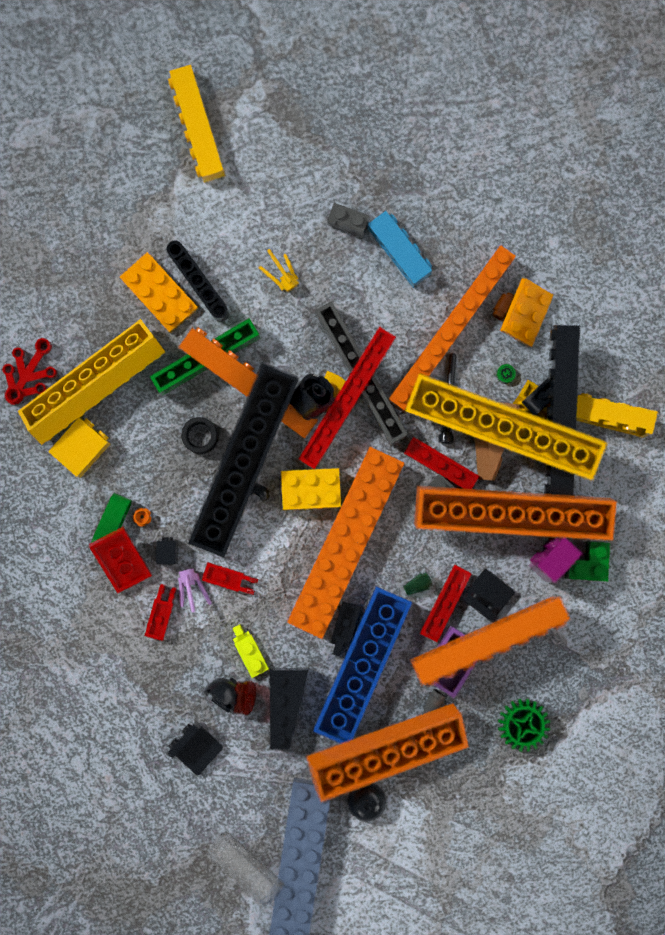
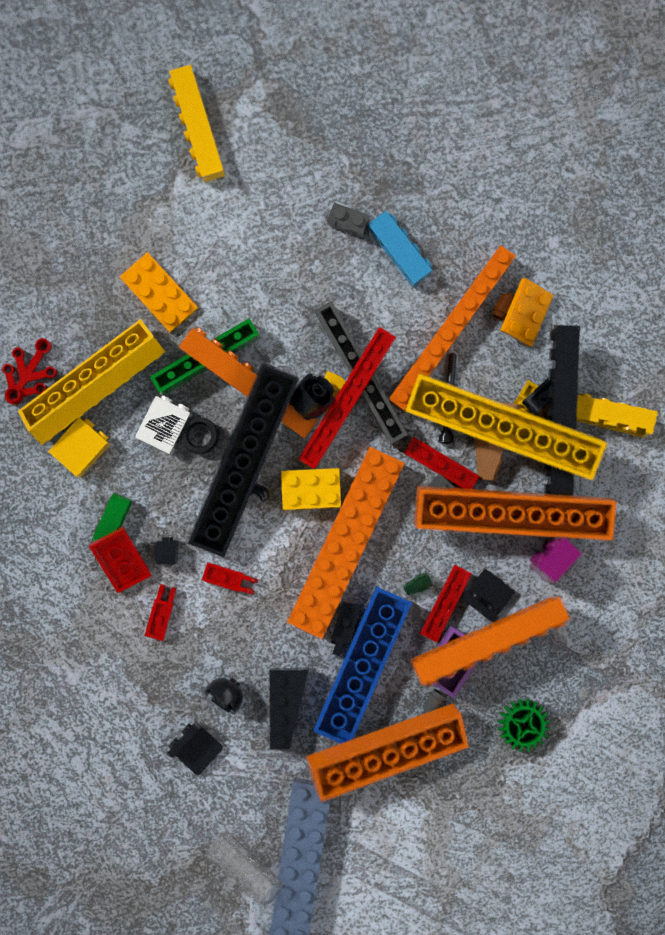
(137, 517): orange plate -> none
(163, 424): none -> white panel
(188, 578): lavender plant -> none
(193, 273): black beam -> none
(246, 697): clear red piece -> none
(249, 652): neon yellow hinge -> none
(288, 280): yellow plant -> none
(367, 802): black cylinder -> none
(506, 373): green tile -> none
(595, 564): green brick -> none

